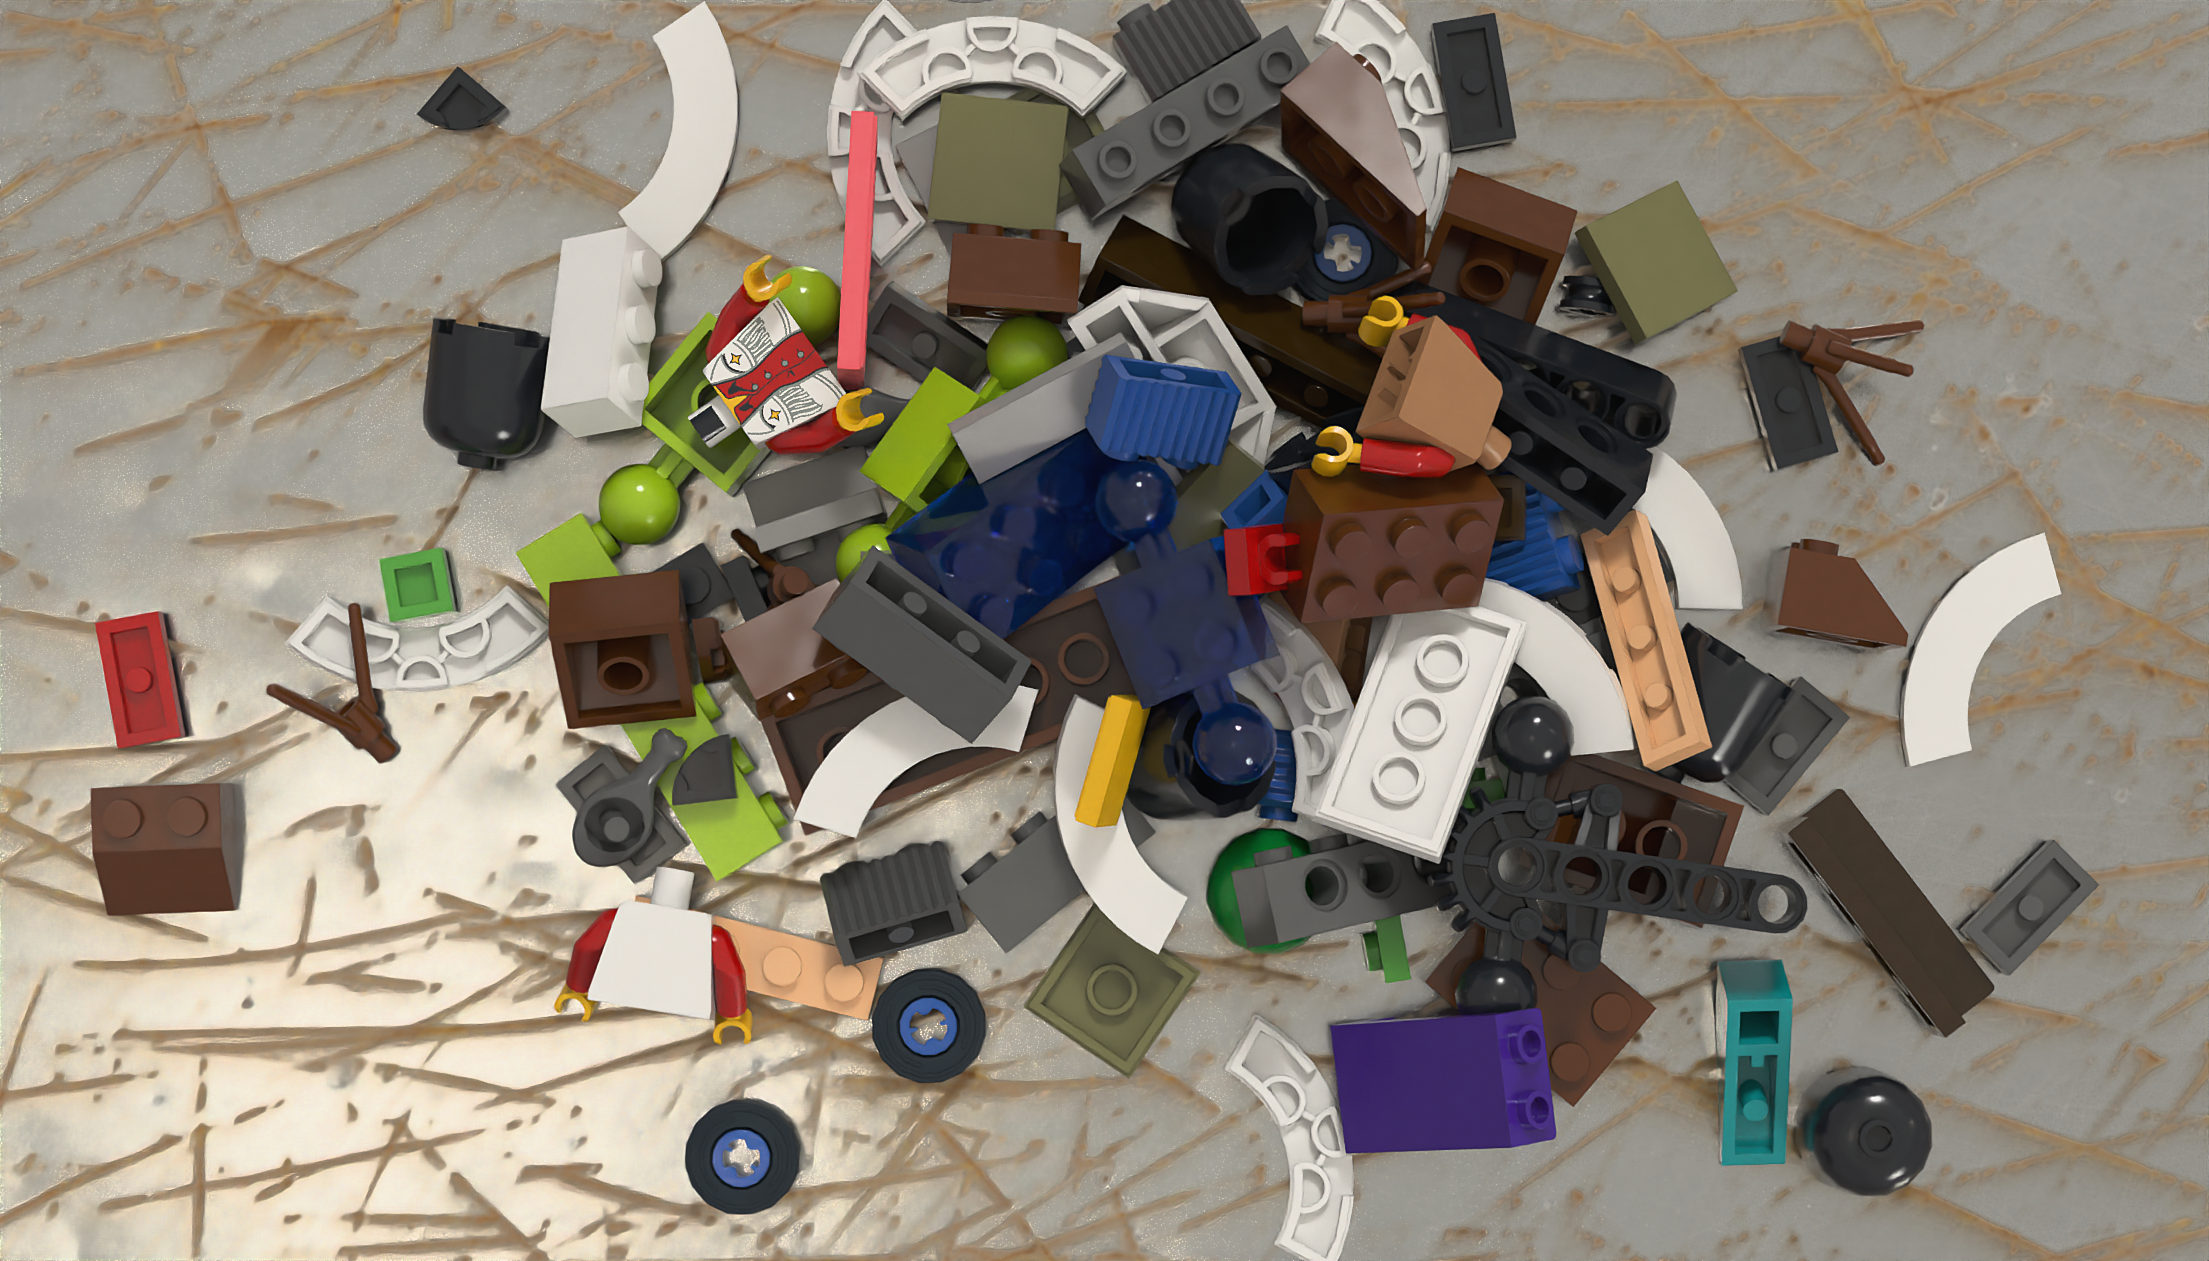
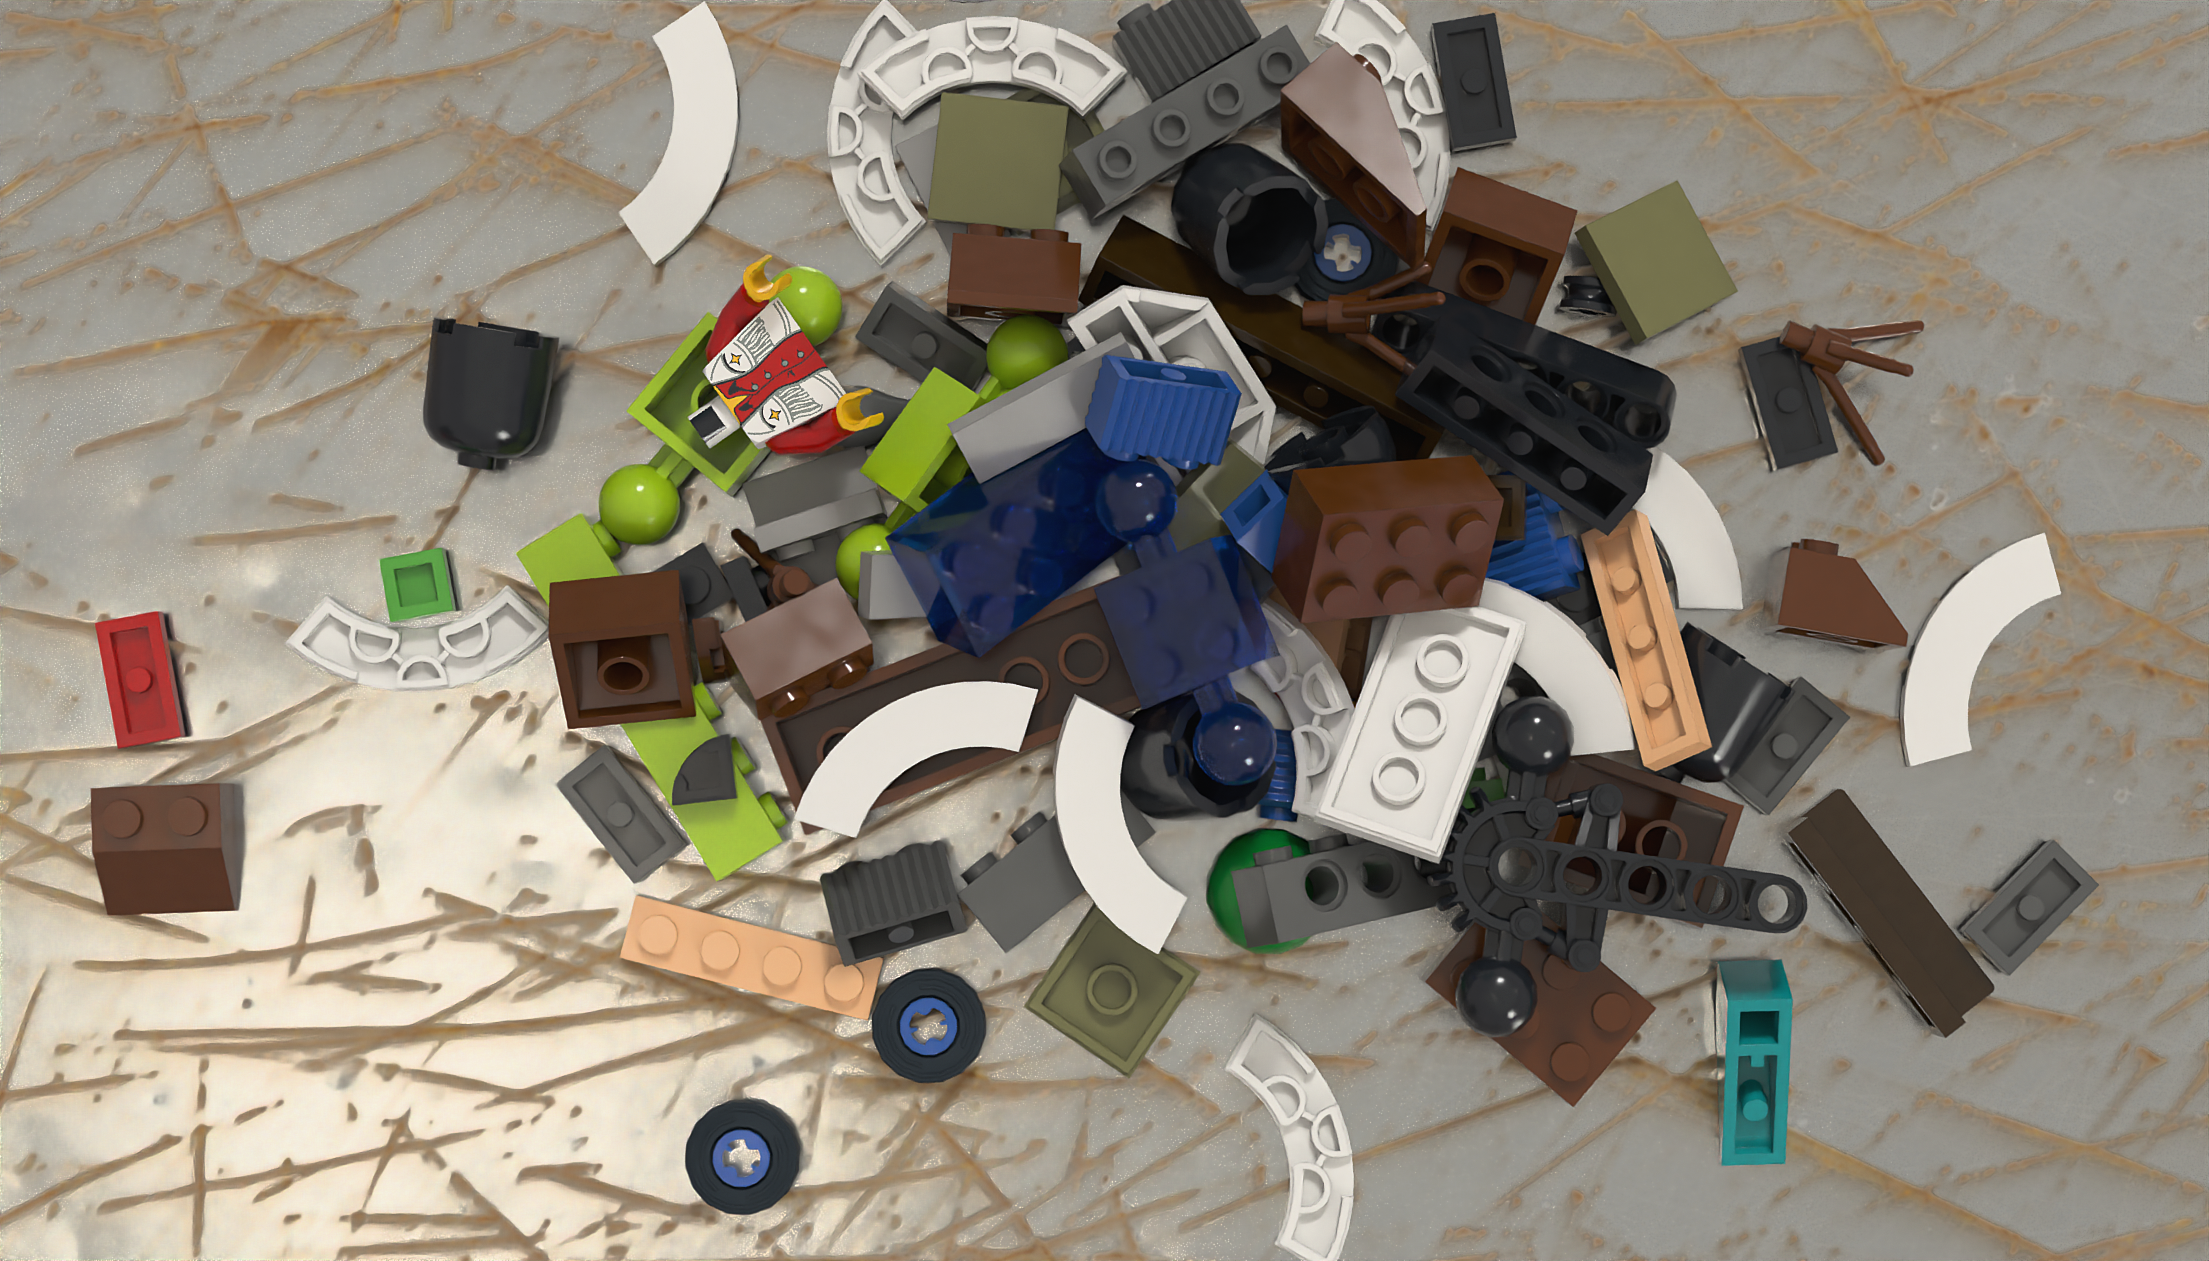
(357, 717): reddish brown plant -> none
(461, 105): black tile -> none
(601, 332): white brick -> none
(621, 814): dark grey piece -> none
(661, 960): white torso -> none
(857, 250): coral tile -> none
(922, 645): dark grey brick -> none
(1112, 761): yellow tile -> none
(1258, 559): red tile -> none
(1387, 950): bright green plate -> none
(1427, 403): medium nougat torso -> none
(1444, 1082): dark purple panel -> none
(1863, 1131): black cylinder -> none

